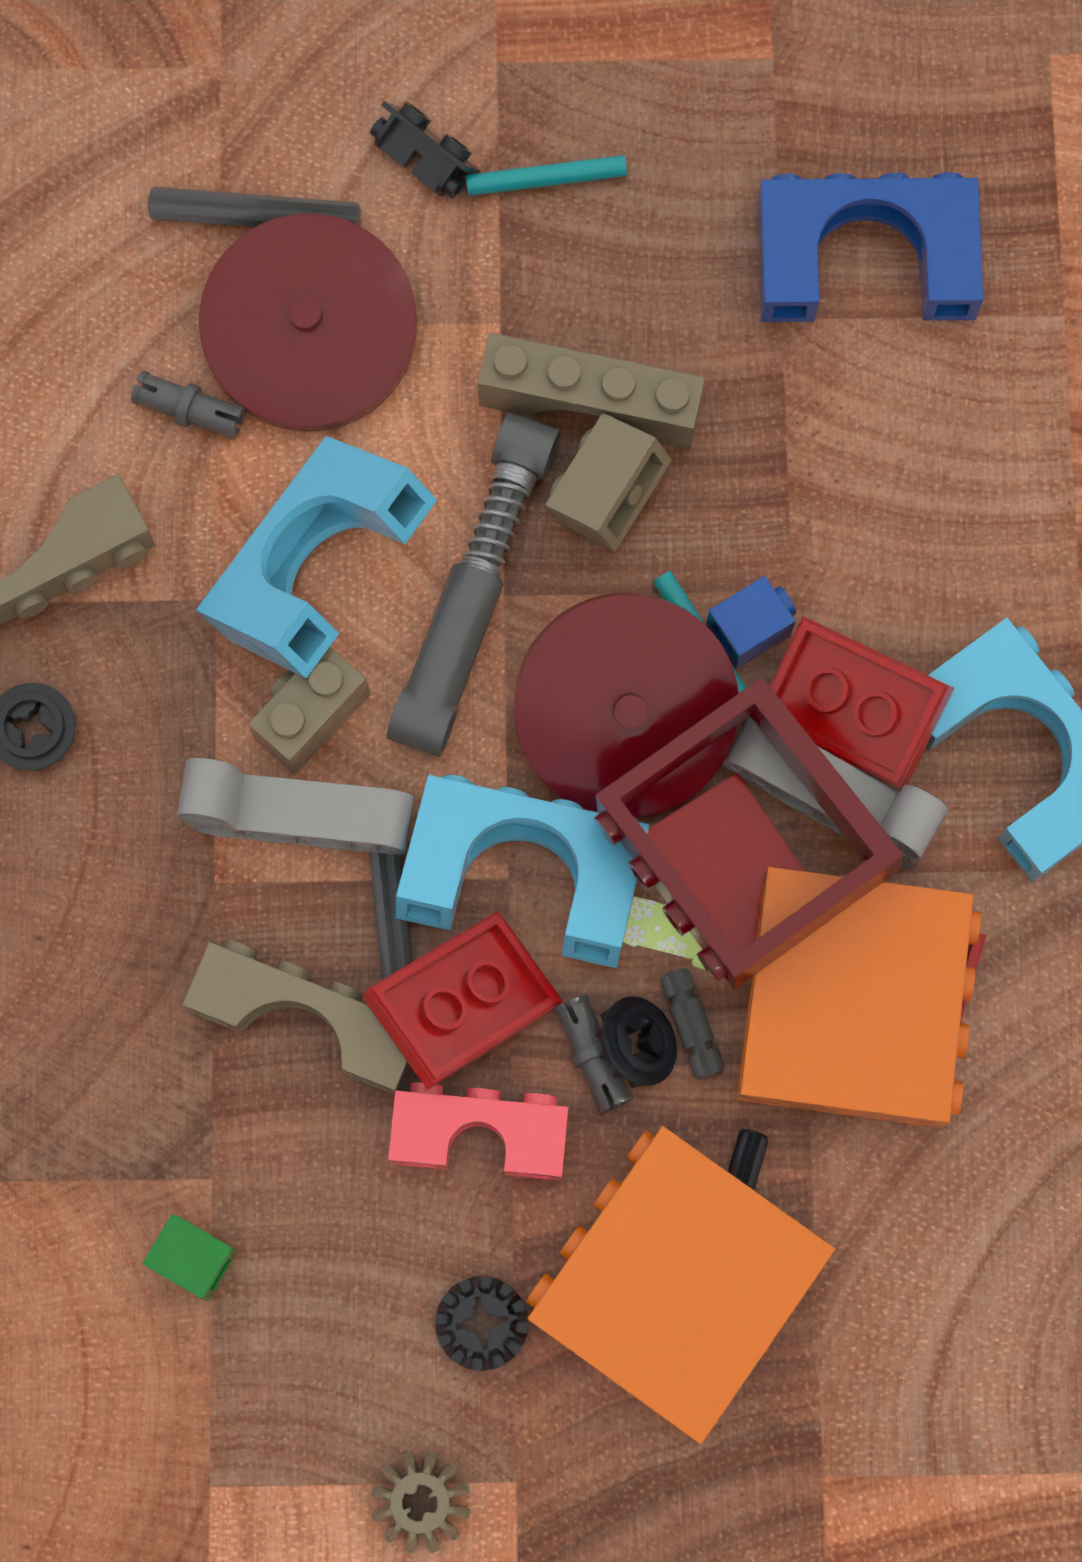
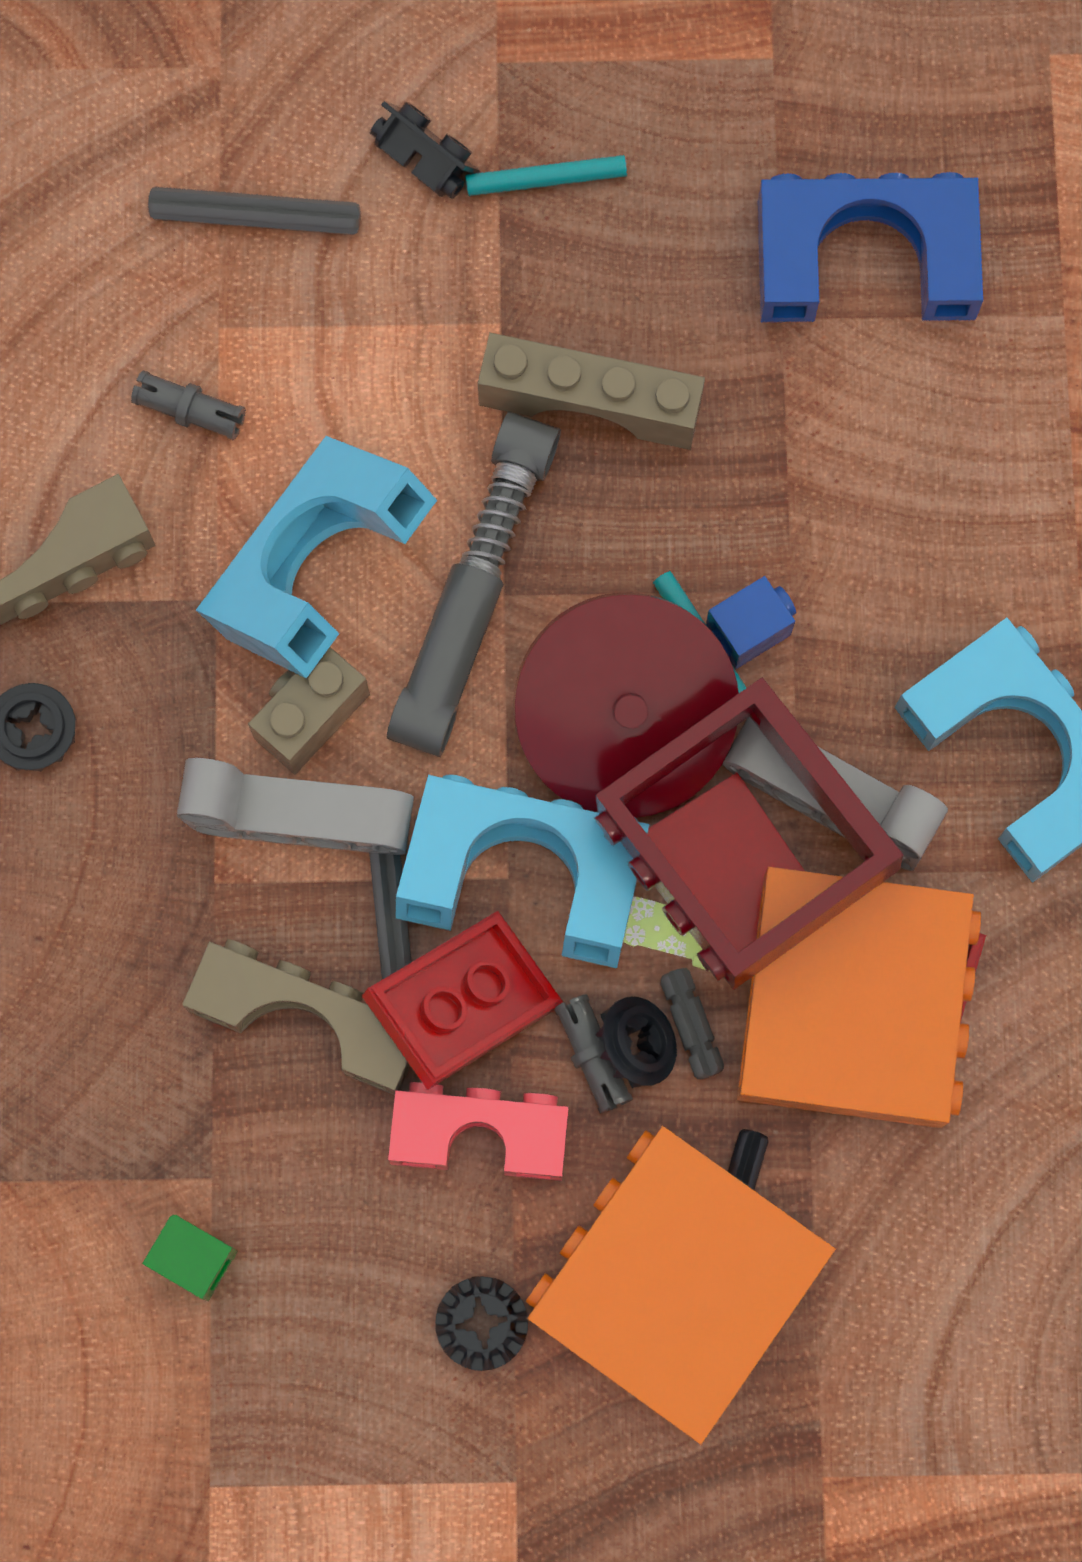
(308, 322): dark red dish -> none
(431, 1519): dark tan gear -> none
(608, 481): dark tan brick -> none
(859, 701): red tile -> none

